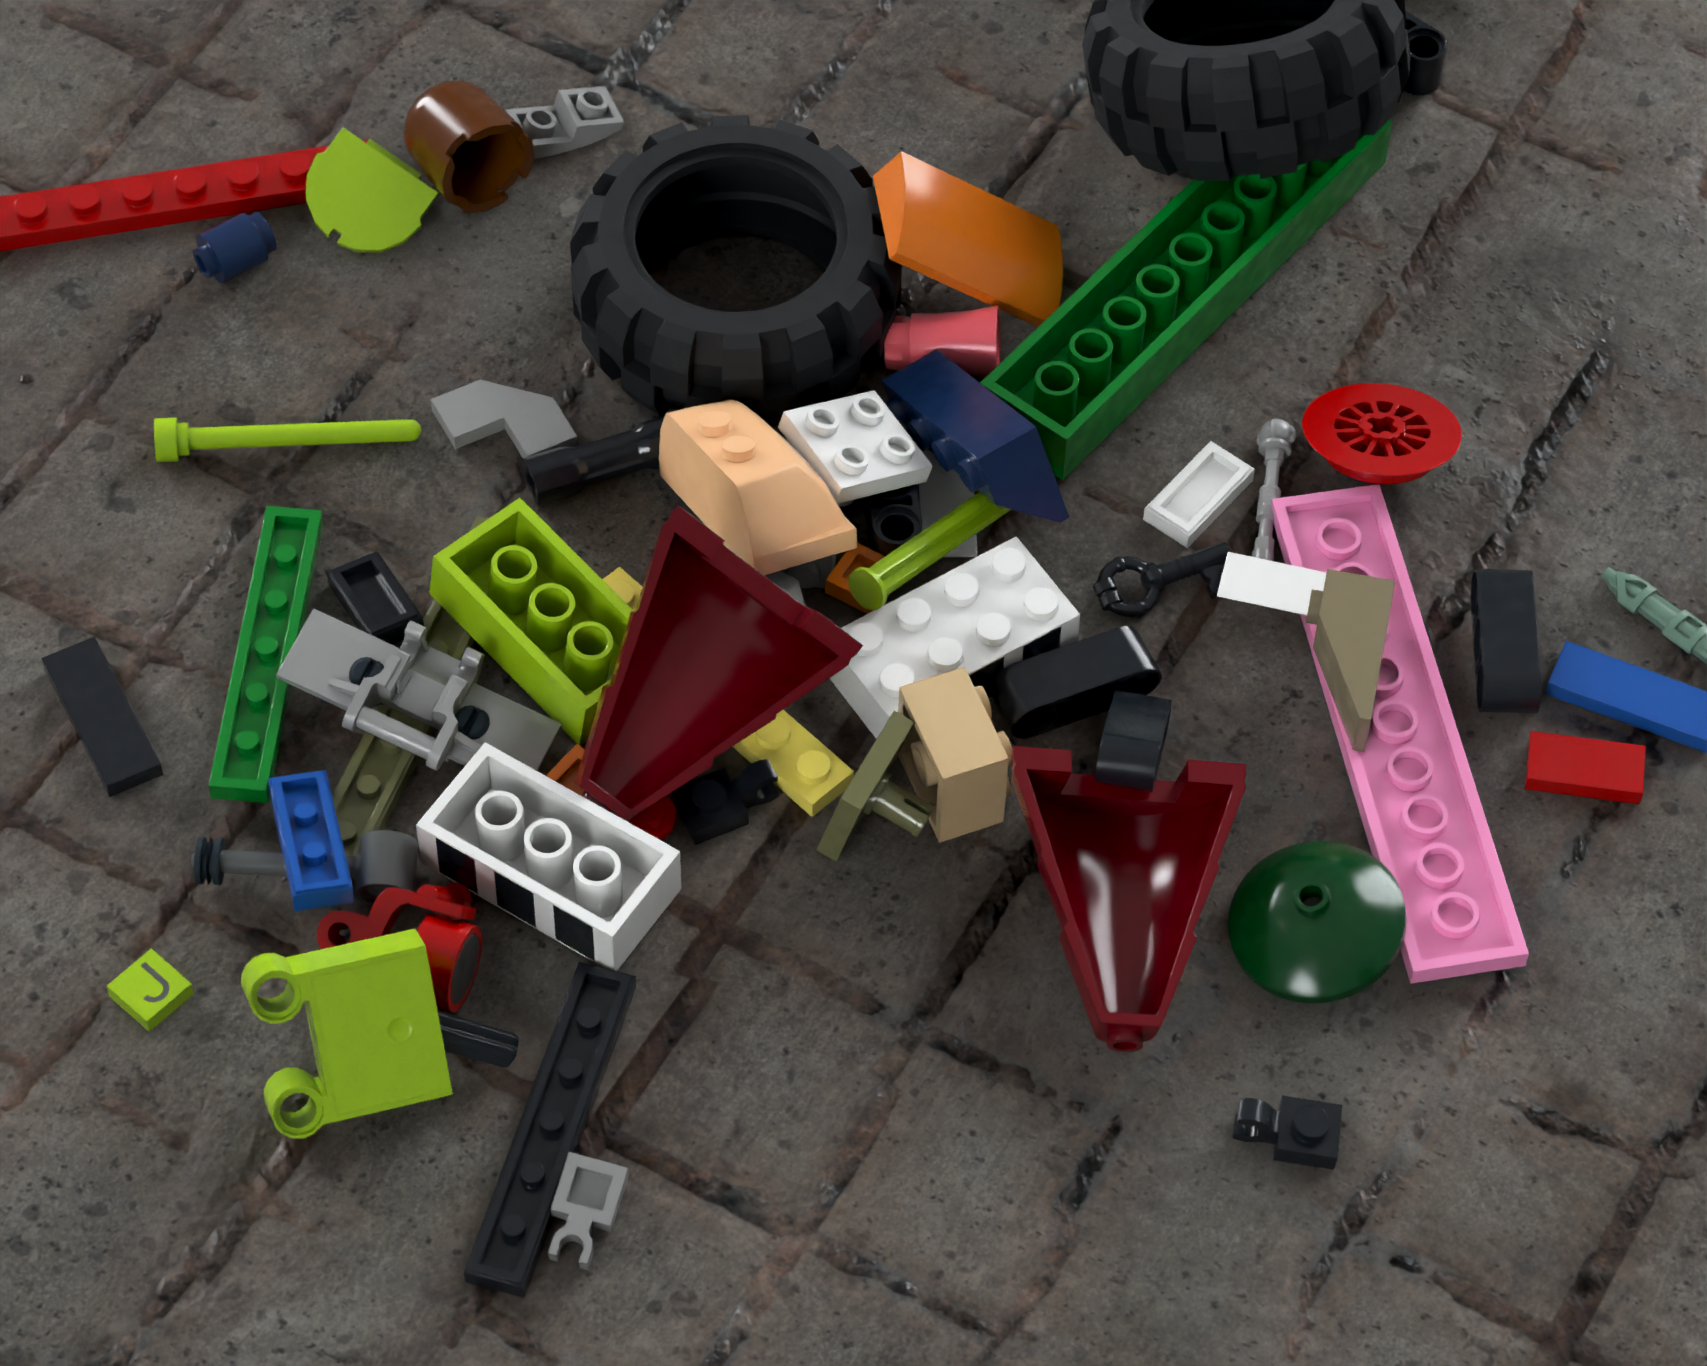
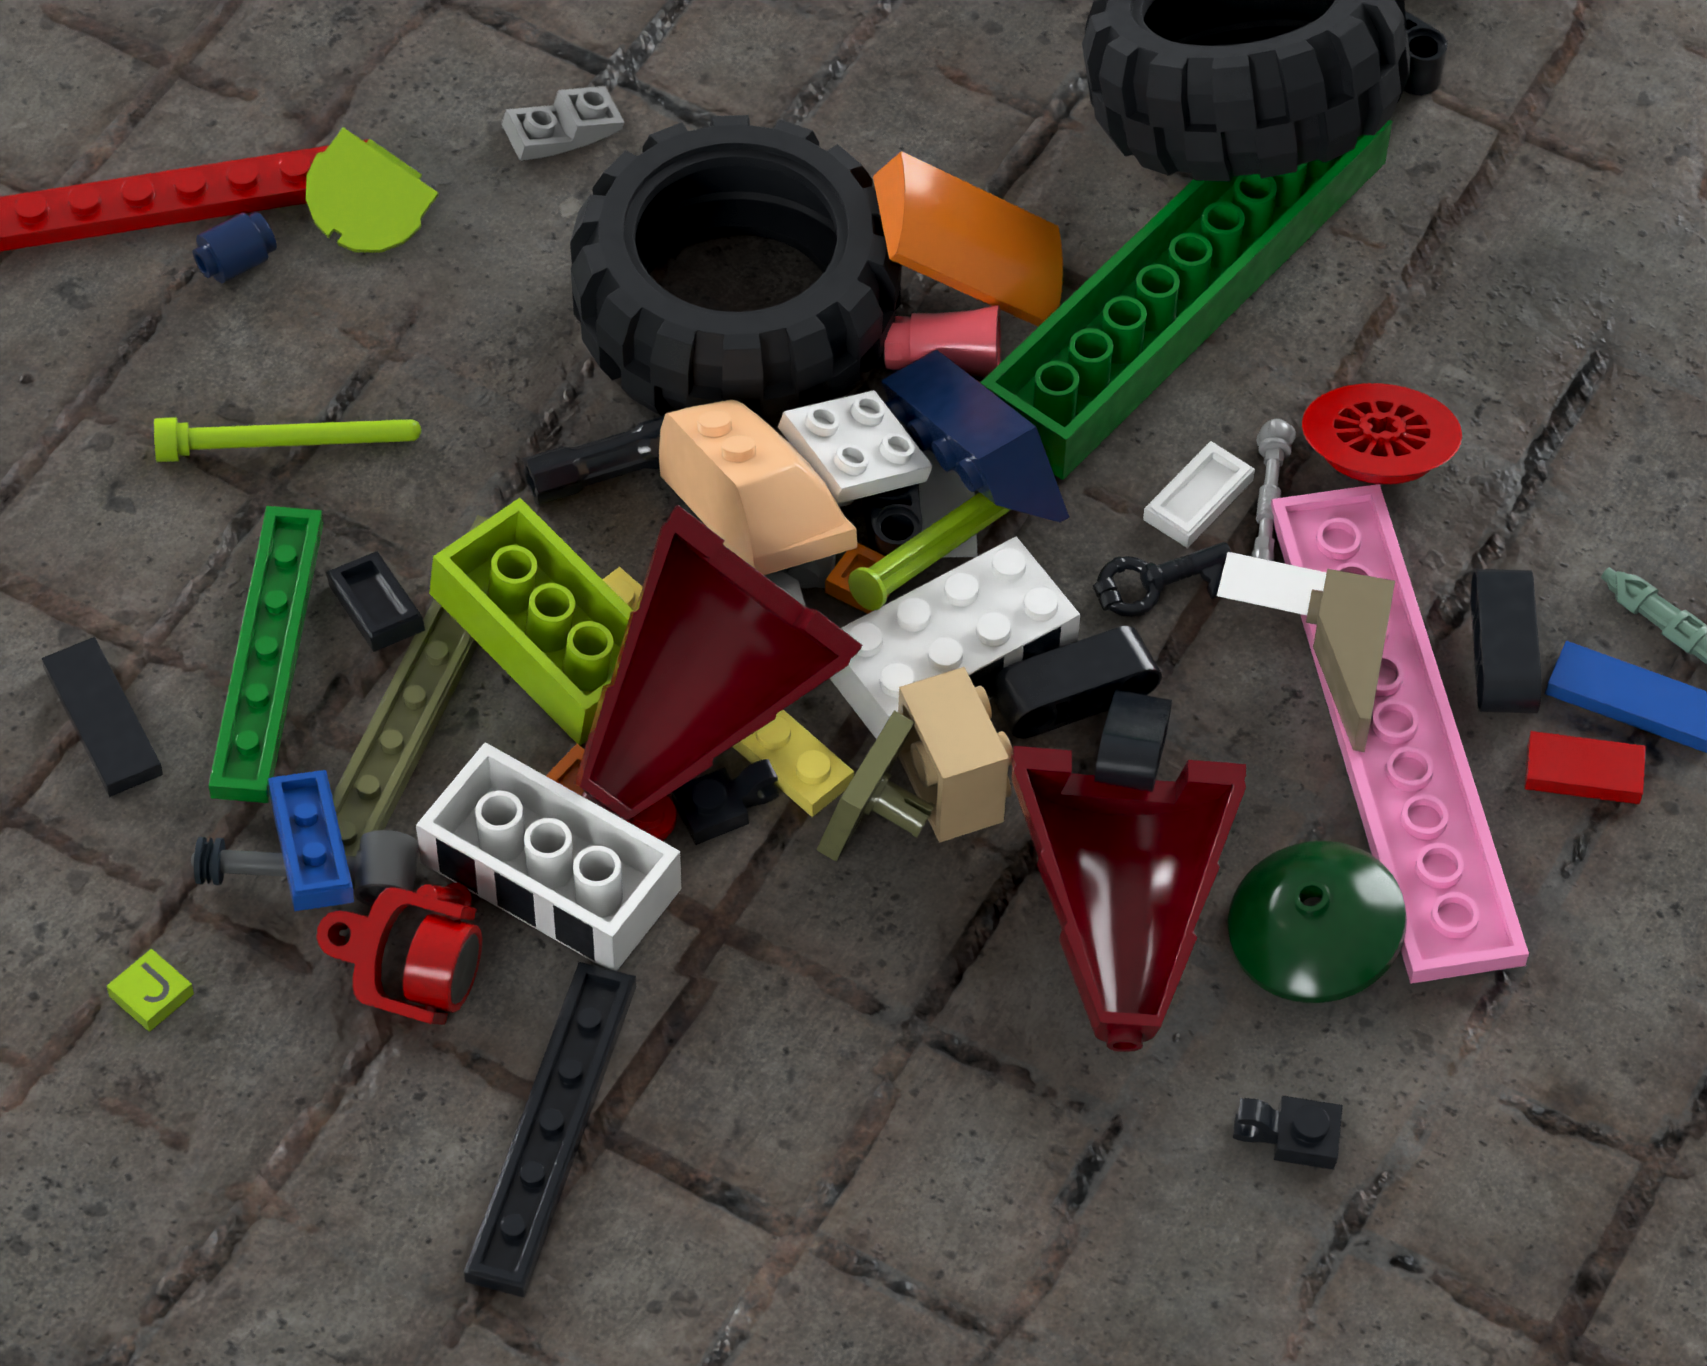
(369, 1030): lime piece -> none
(424, 683): light grey piece -> none
(467, 145): reddish brown cylinder -> none
(488, 407): light grey tile -> none
(587, 1199): light grey plate -> none

